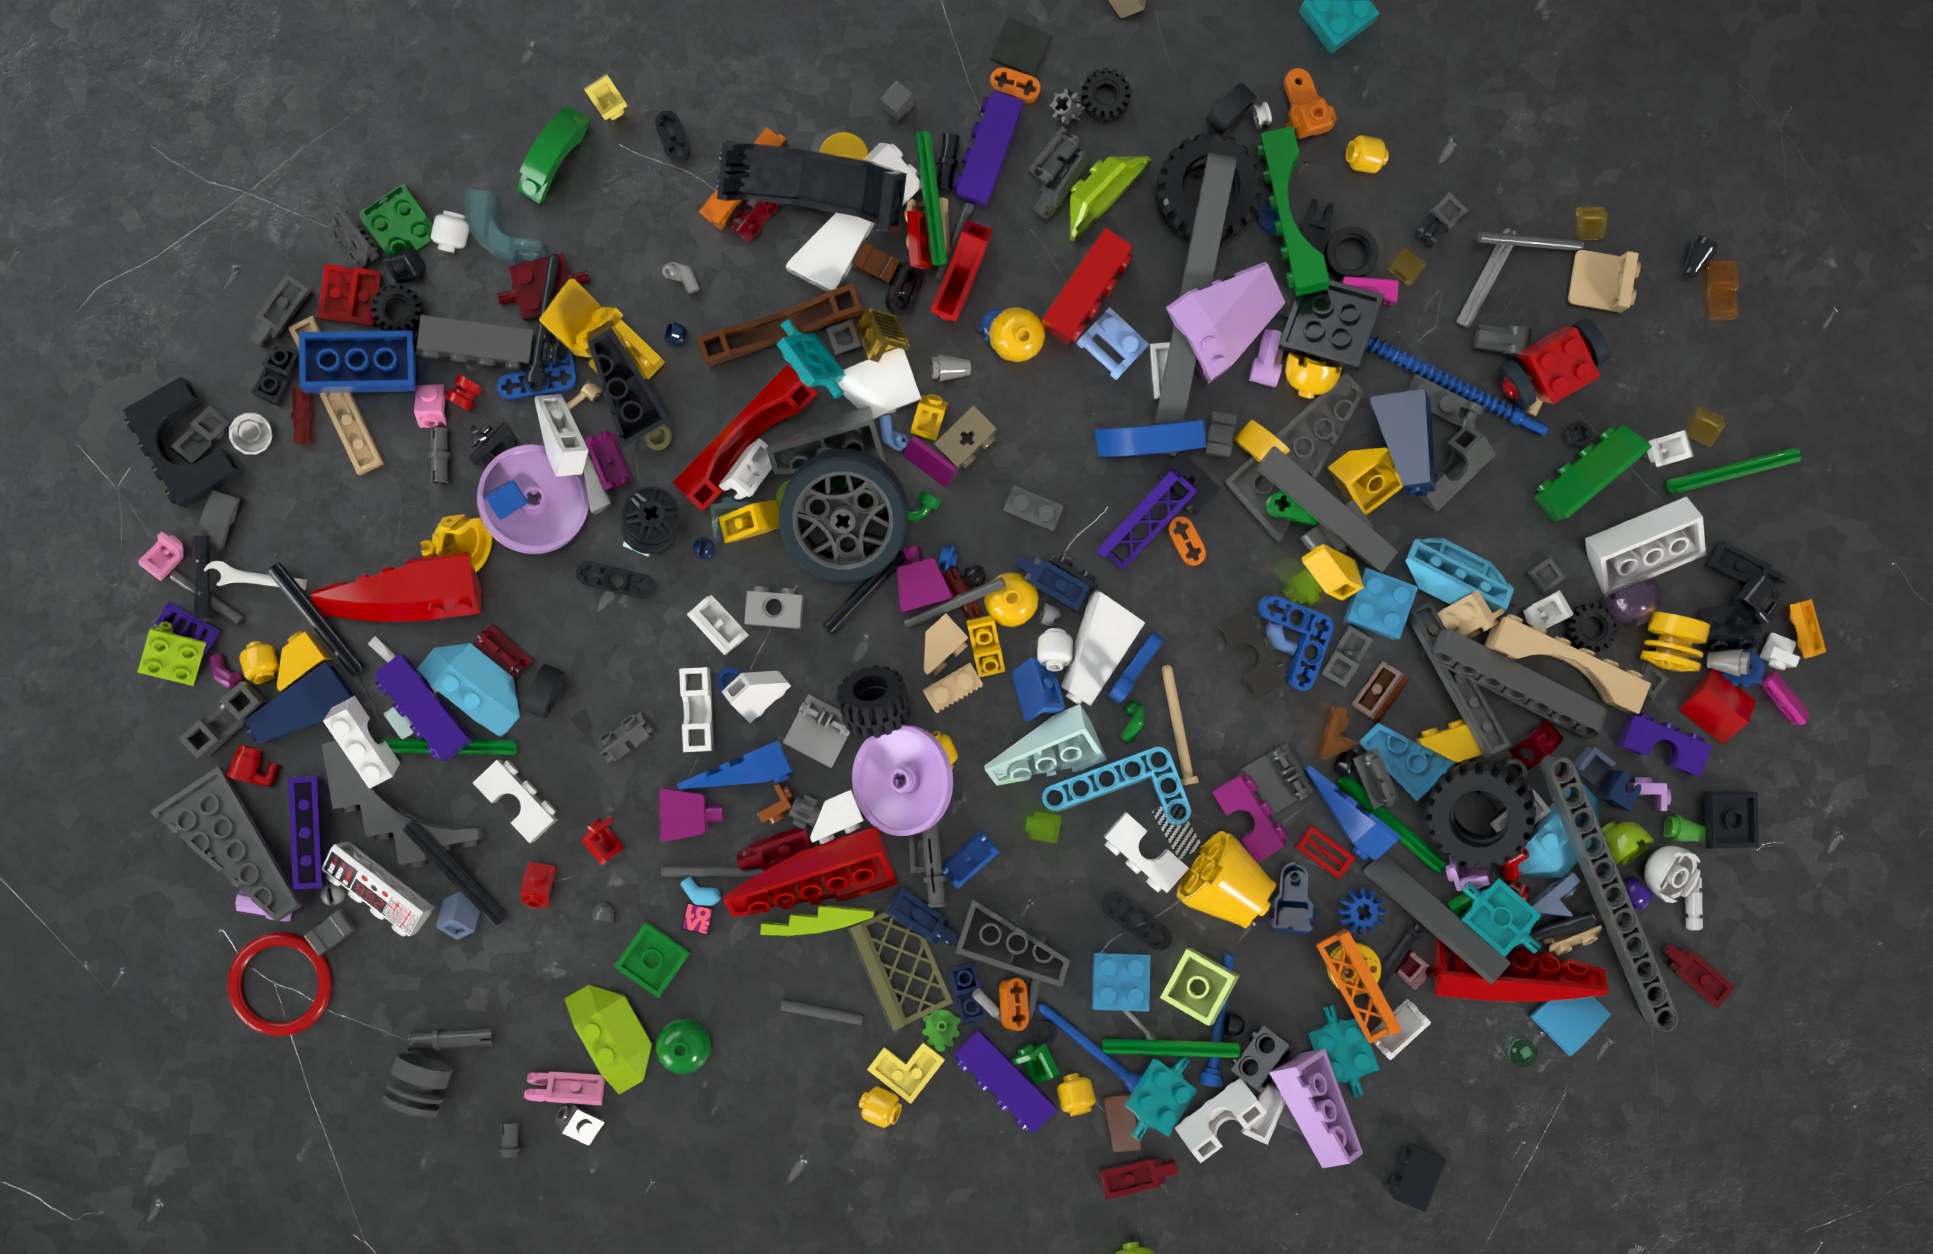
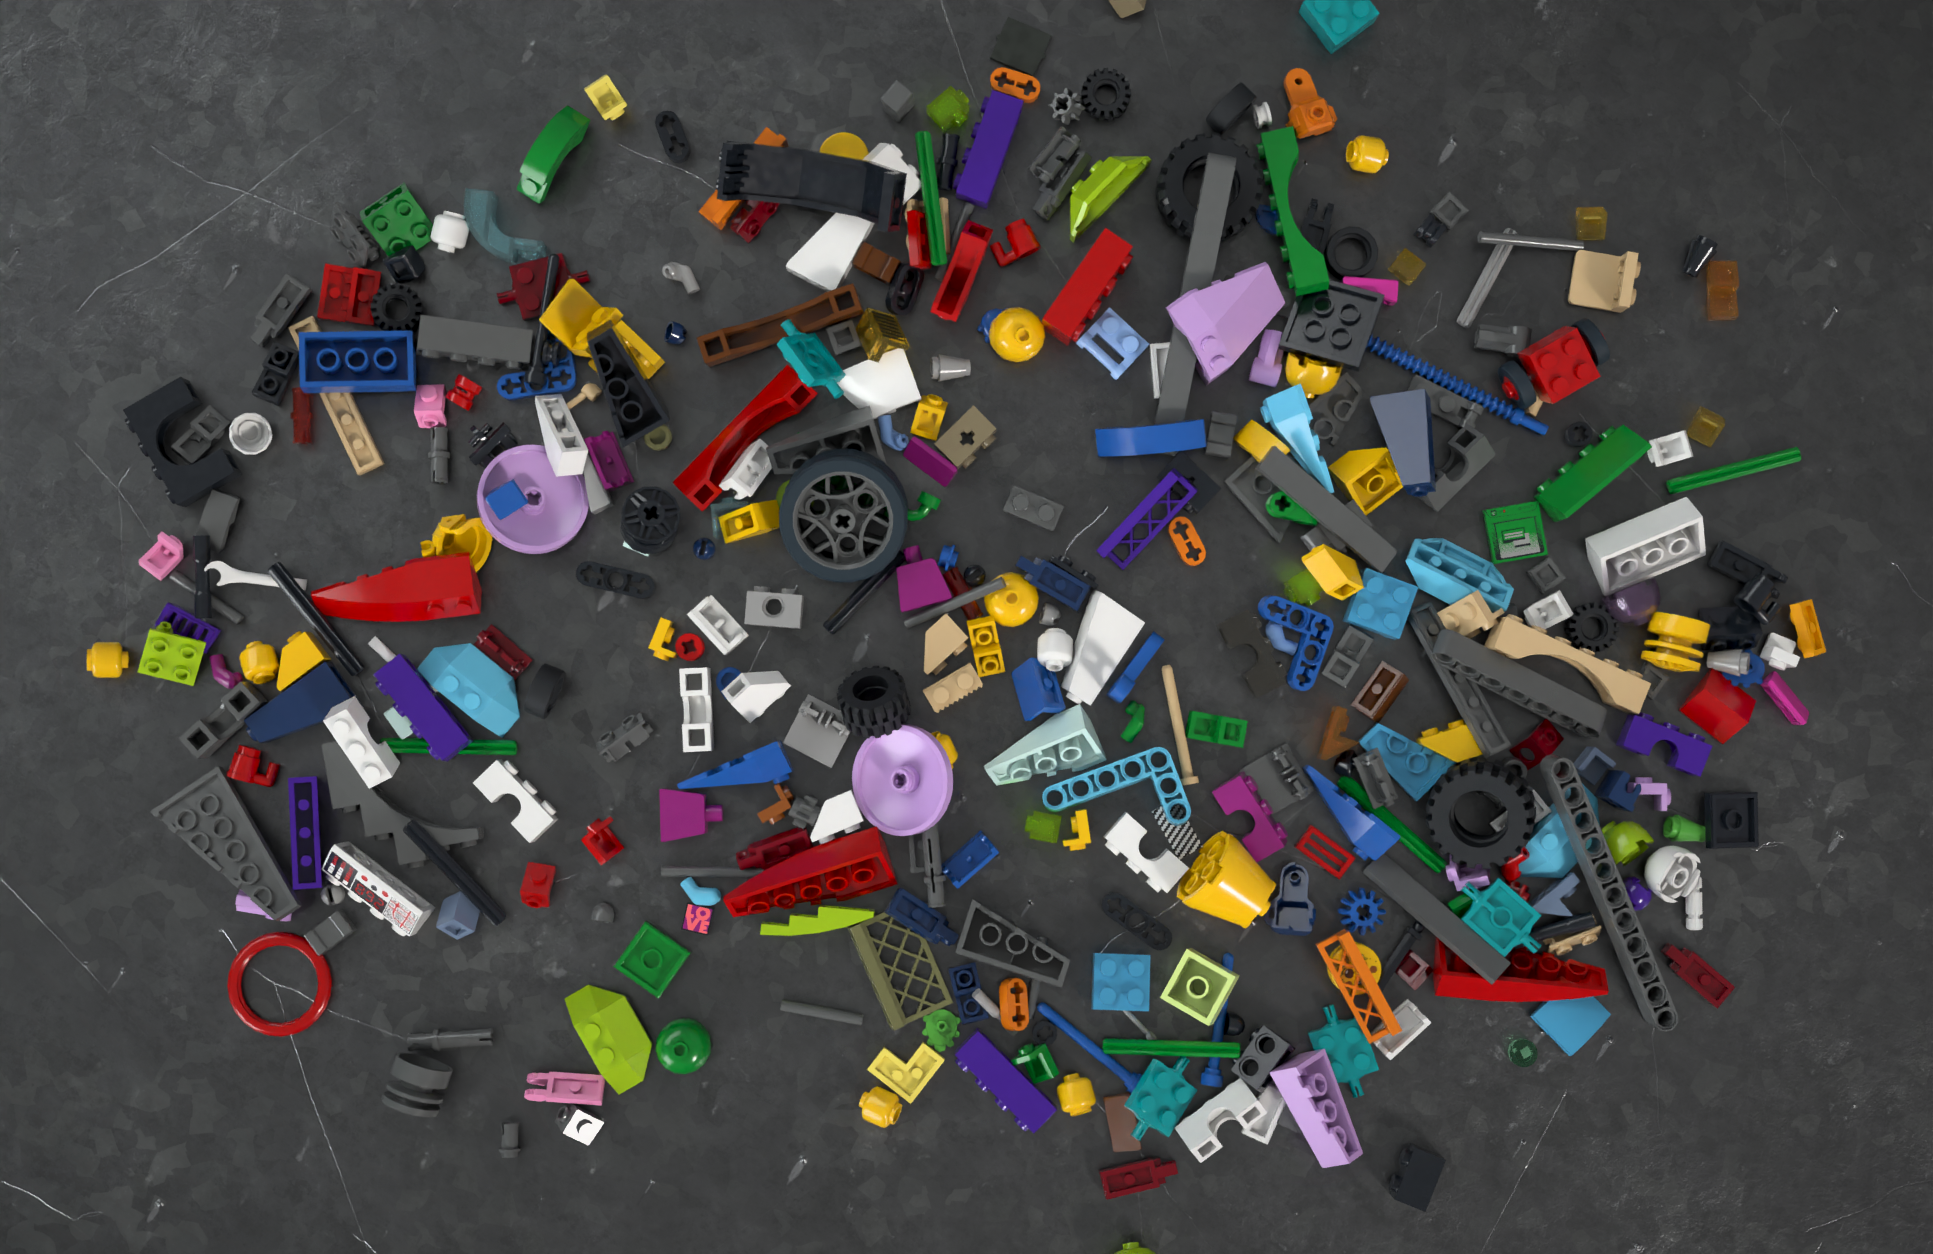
(107, 659): none -> yellow head
(662, 635): none -> yellow bracket
(694, 649): none -> red wheel
(949, 109): none -> clear neon green brick
(1021, 240): none -> red piece
(1080, 826): none -> yellow bracket
(1216, 729): none -> green slope
(1290, 420): none -> medium azure wedge
(1515, 532): none -> tile

